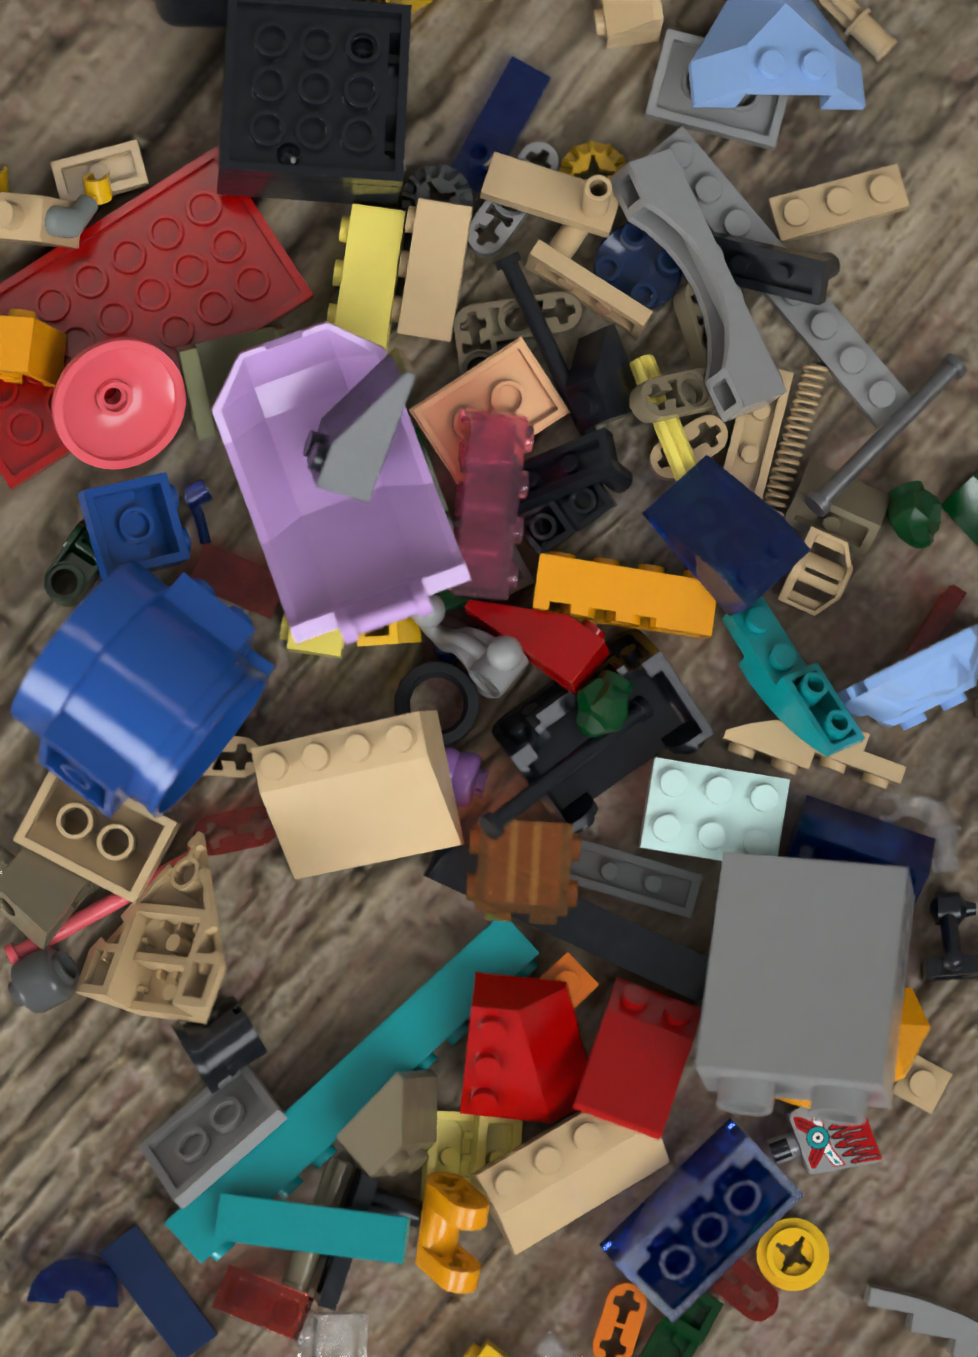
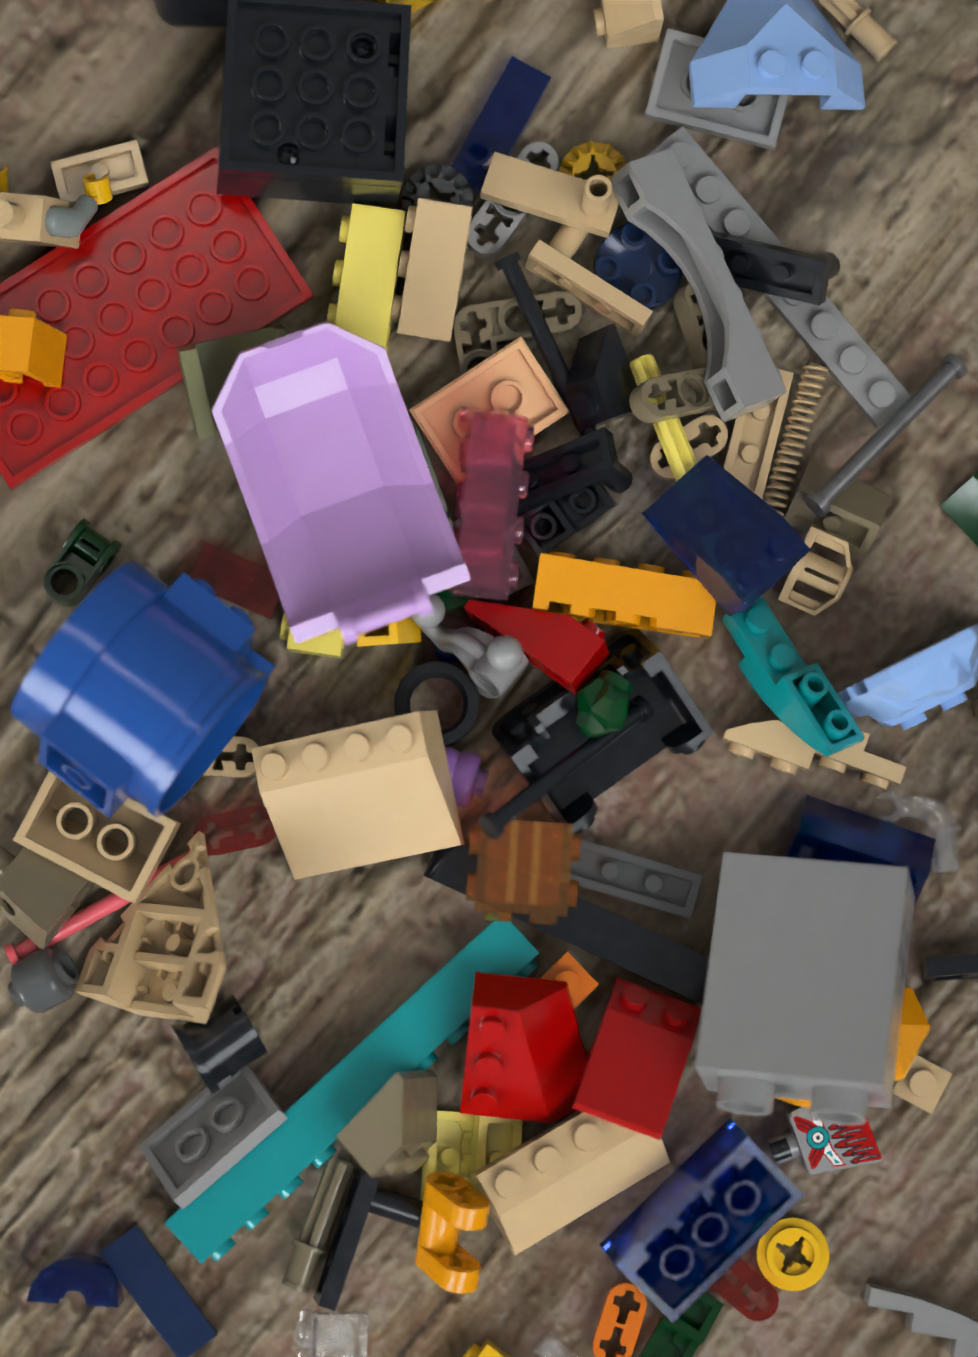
(131, 423): coral dish -> none
(135, 523): blue plate -> none
(195, 496): clear blue hand -> none
(263, 1302): clear red plate -> none
(312, 1228): teal slope -> none
(358, 430): slope -> none
(711, 811): light aqua brick -> none
(838, 203): tan plate -> none
(914, 514): dark green rock -> none
(935, 621): clear red tile -> none
(948, 912): black piece -> none

